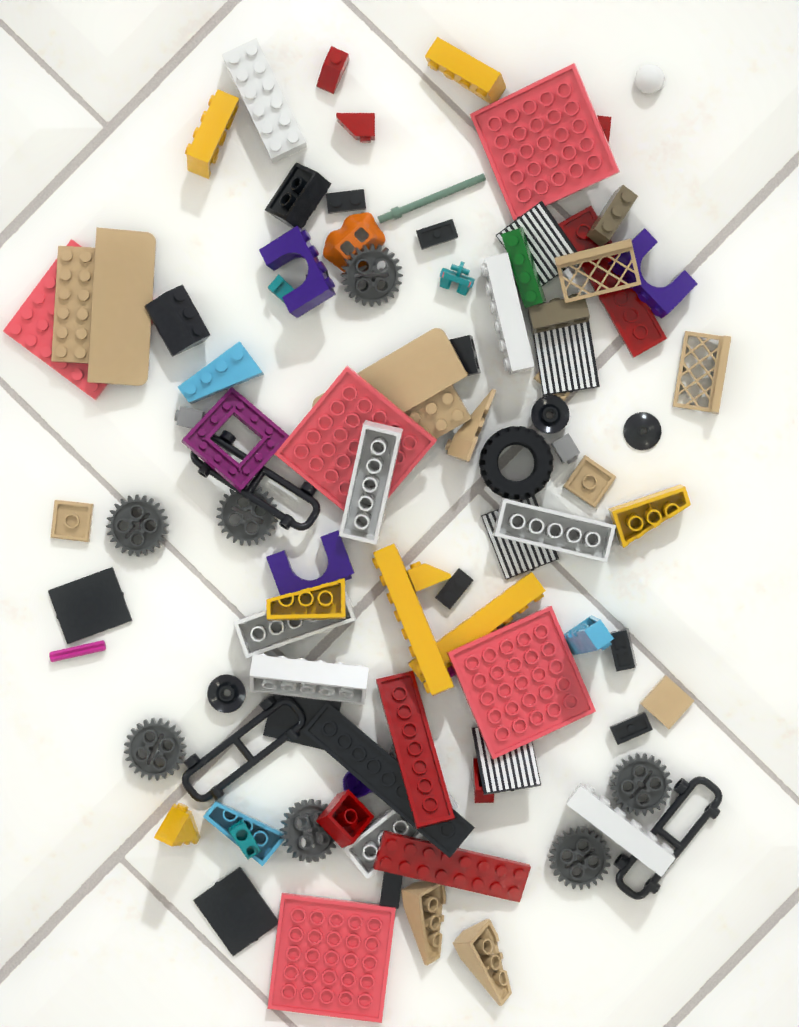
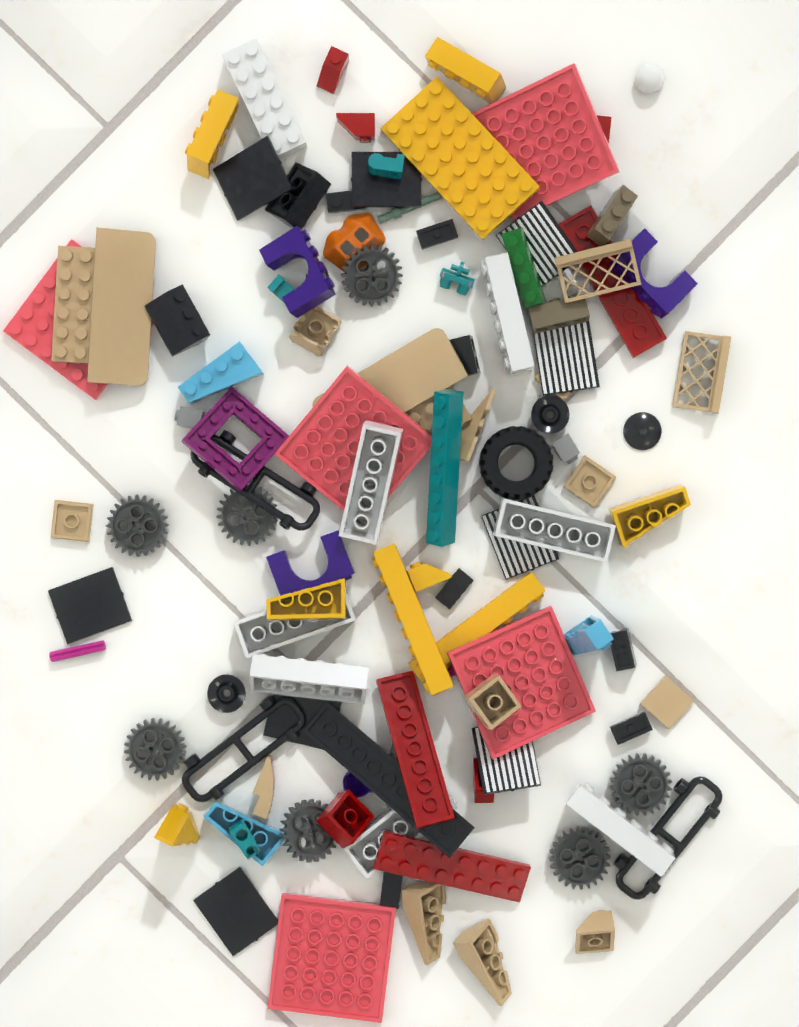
(253, 178): none -> black piece
(265, 789): none -> tan slope
(315, 330): none -> tan slope
(380, 191): none -> black piece
(386, 166): none -> teal leg
(444, 467): none -> teal brick
(460, 158): none -> yellow plate
(492, 701): none -> tan brick
(596, 933): none -> tan slope

